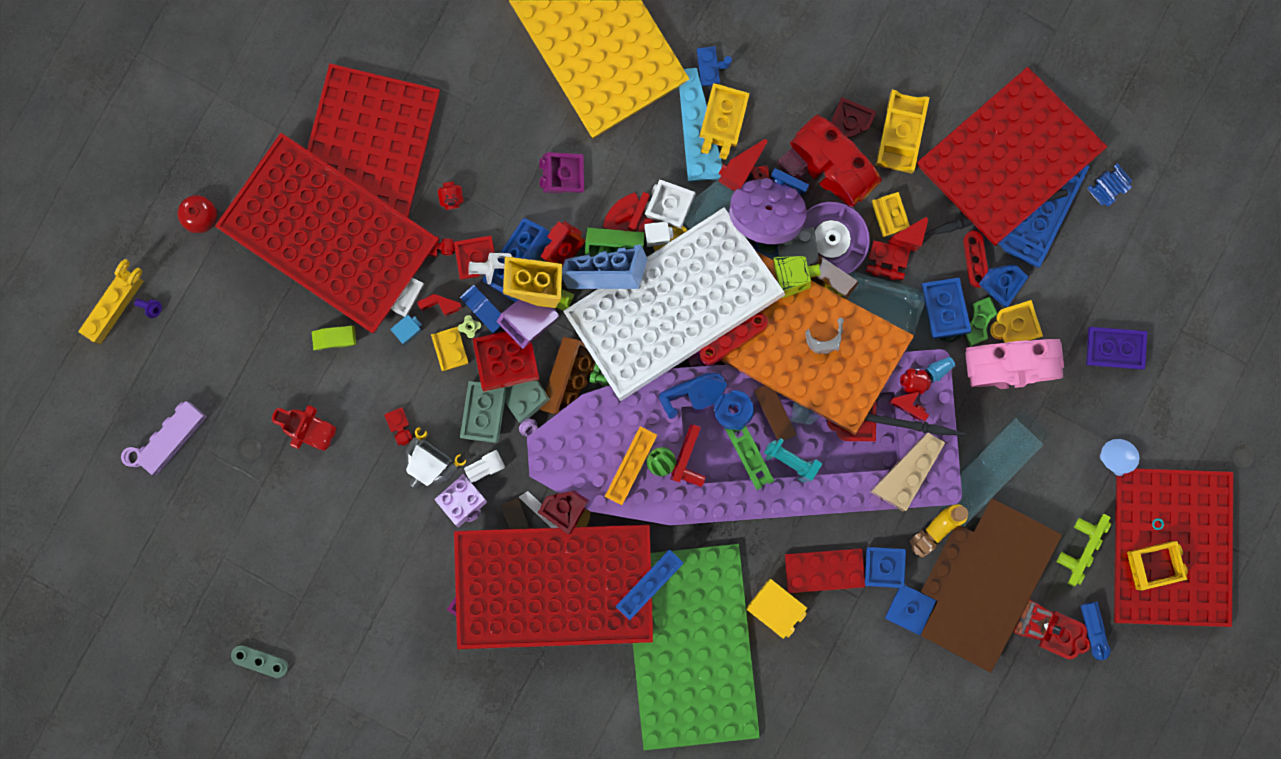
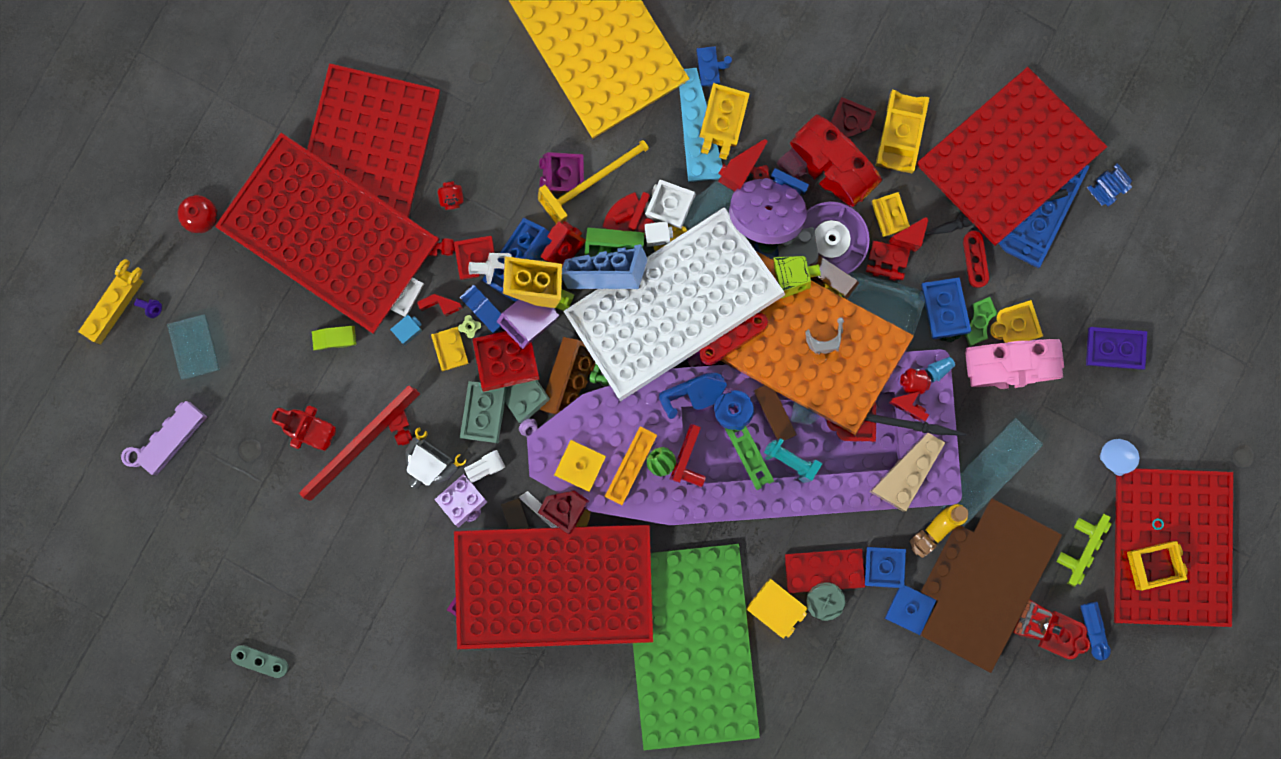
(193, 347): none -> clear light blue plate
(359, 443): none -> red tile
(554, 206): none -> yellow tile
(580, 465): none -> yellow plate
(649, 584): blue plate -> none
(825, 601): none -> sand green tile
(1003, 283): blue plate -> none

